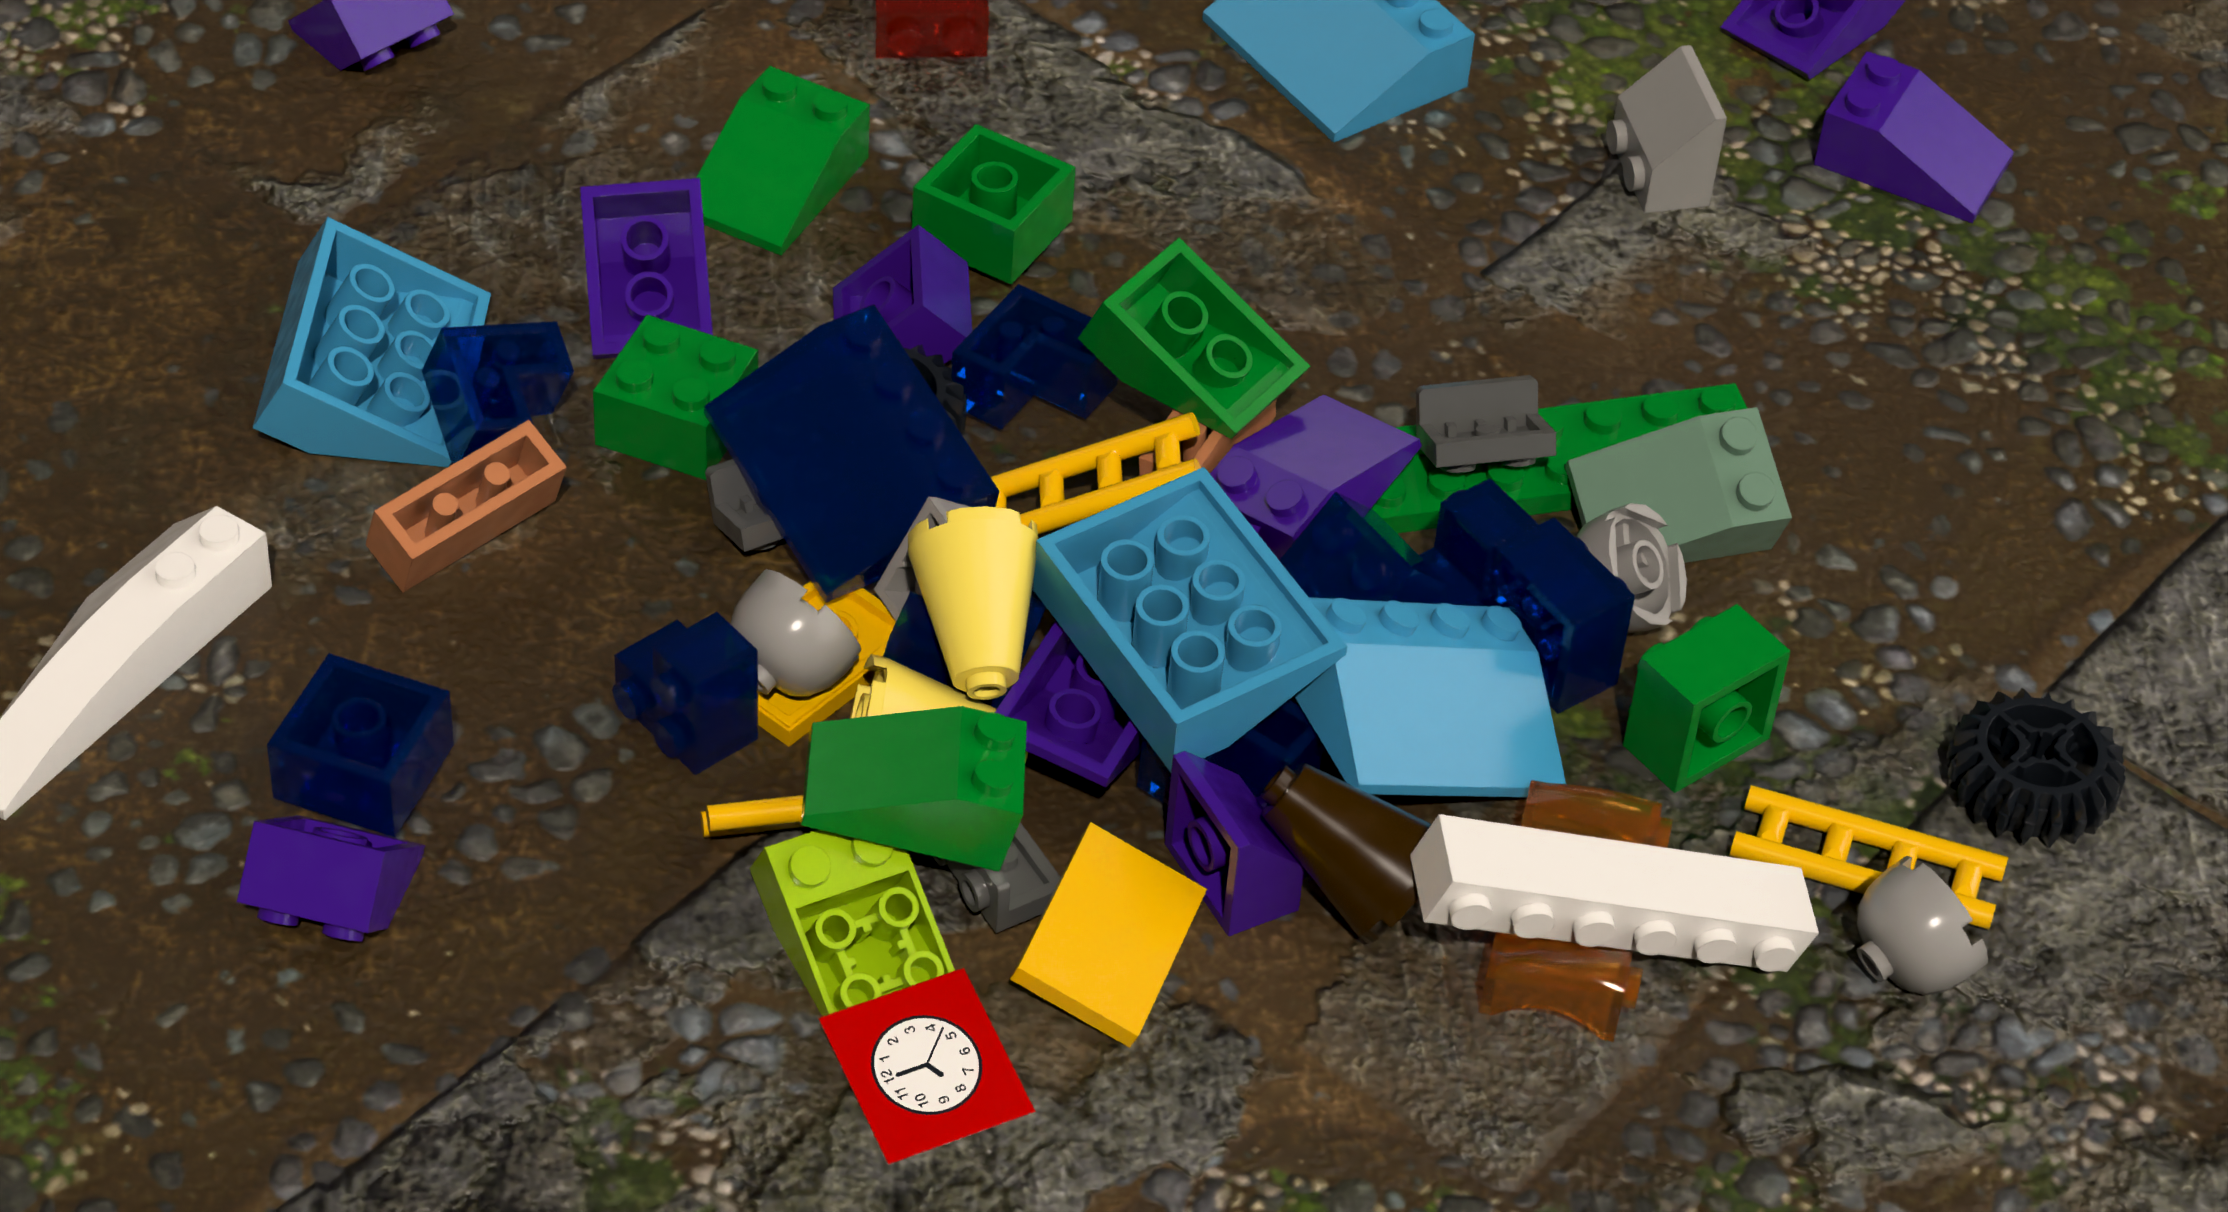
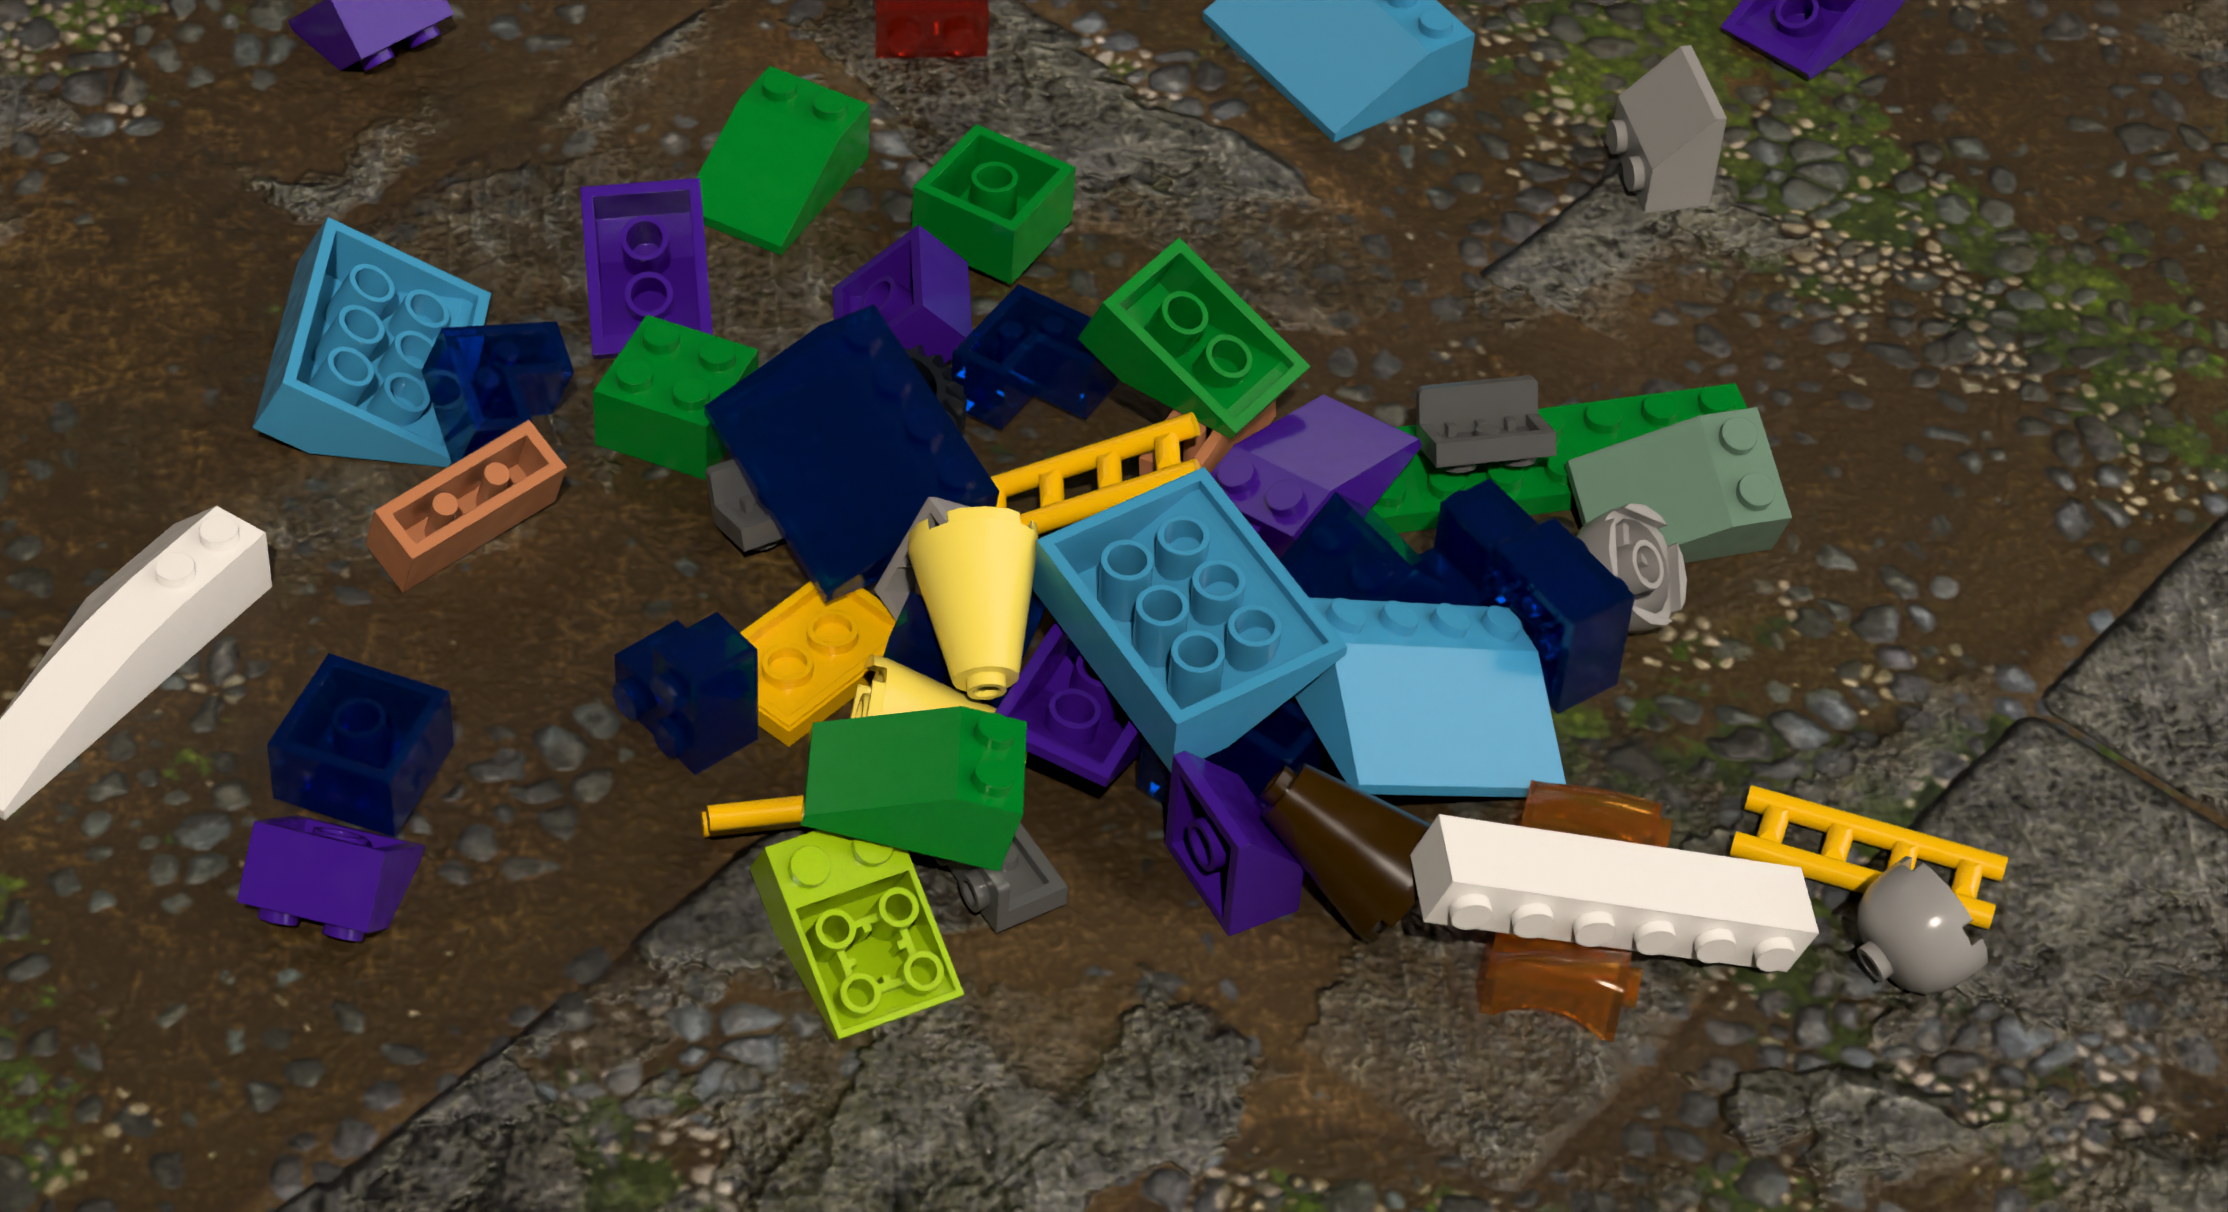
(796, 644): light grey cylinder -> none
(926, 1065): red sticker -> none
(1109, 935): yellow tile -> none
(1705, 697): green brick -> none
(1910, 139): dark purple slope -> none
(2036, 767): black gear -> none

